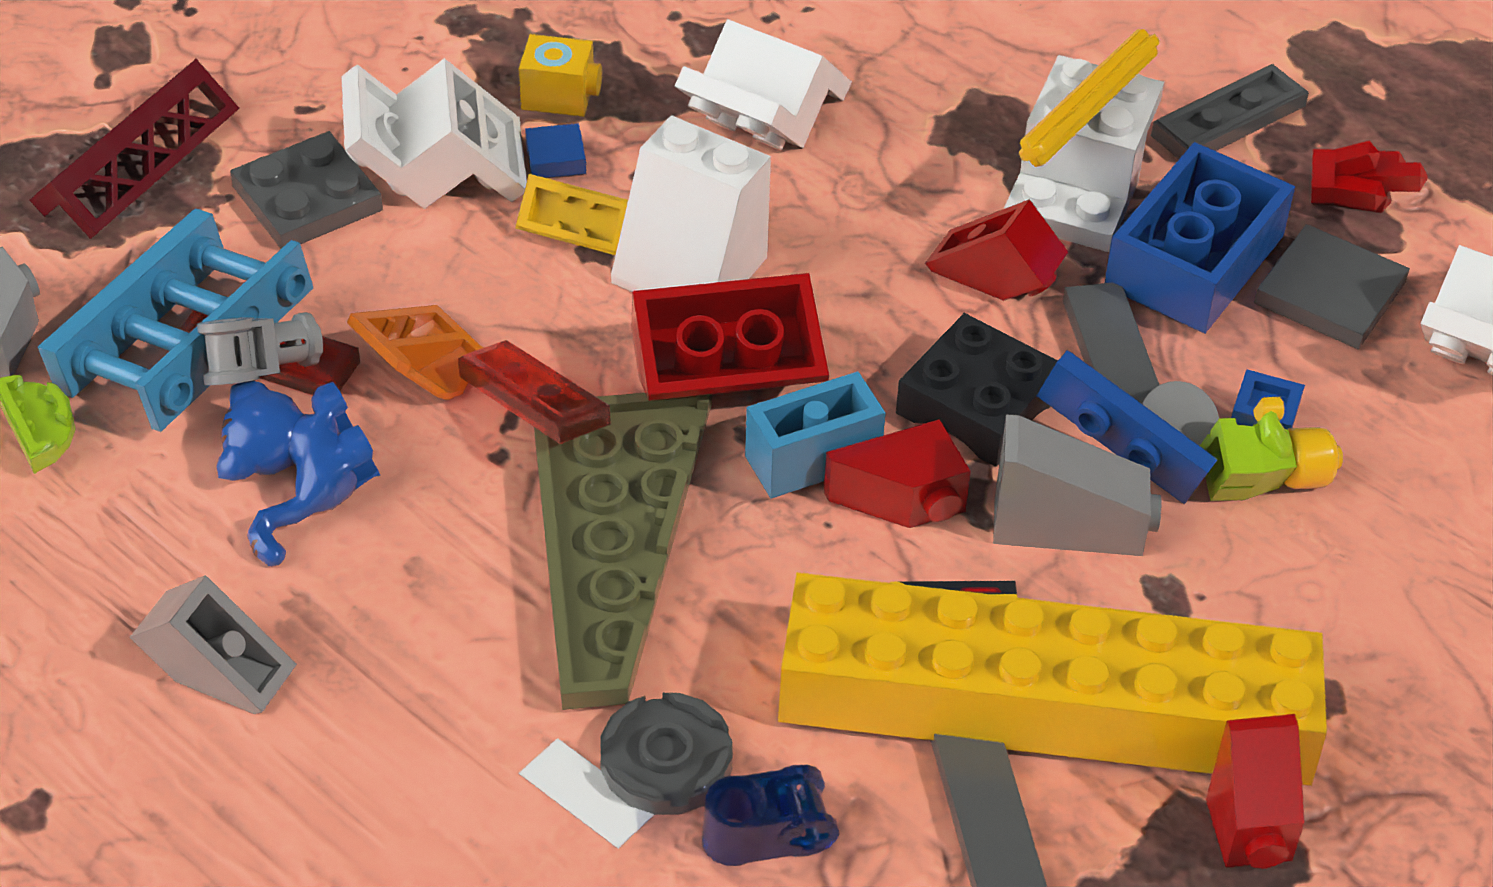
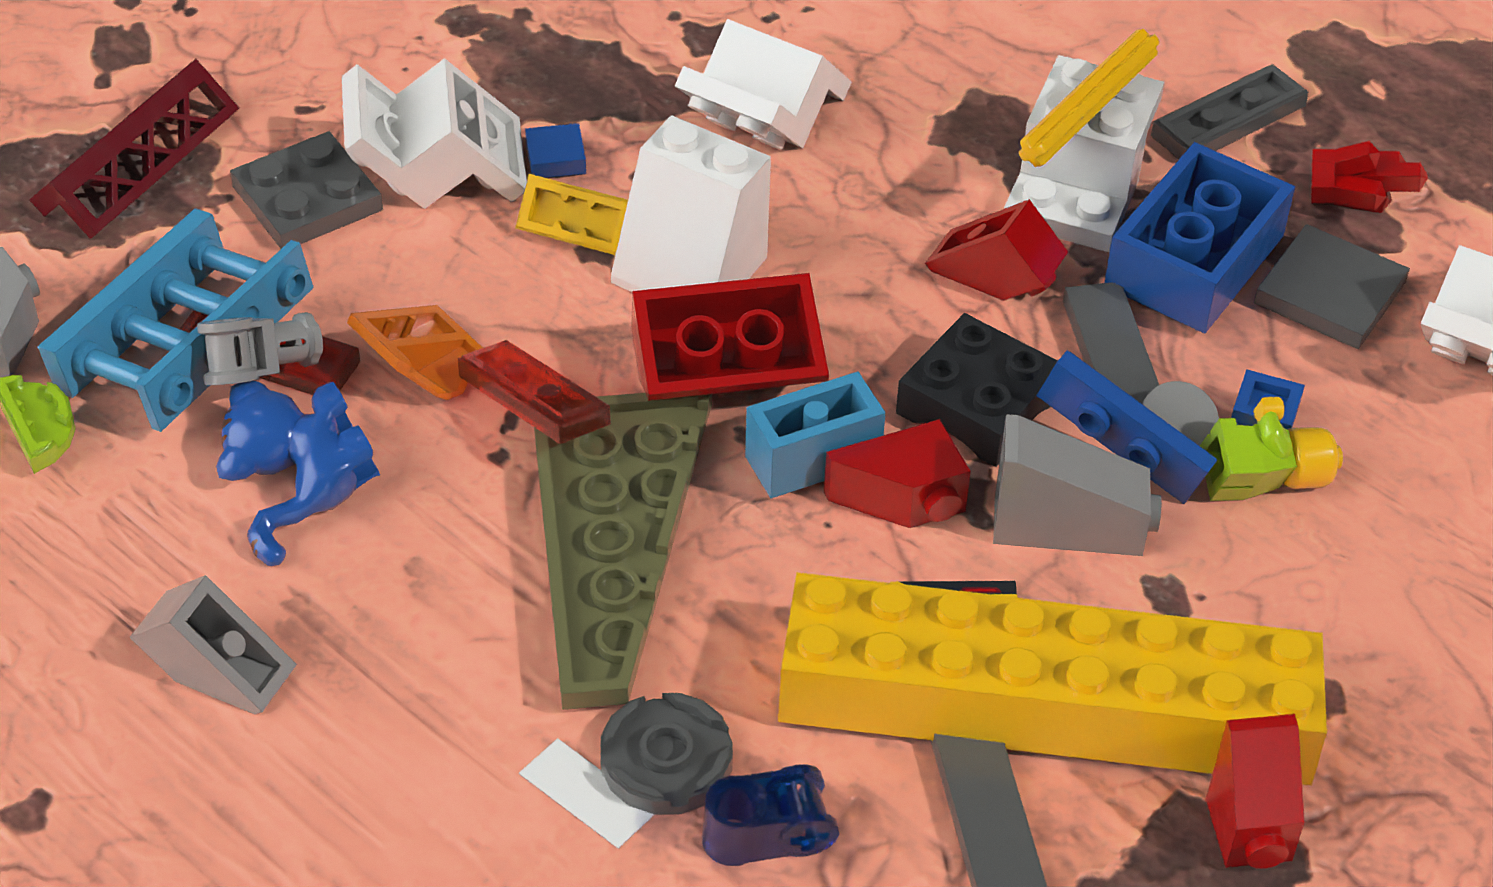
(558, 75): yellow brick -> none

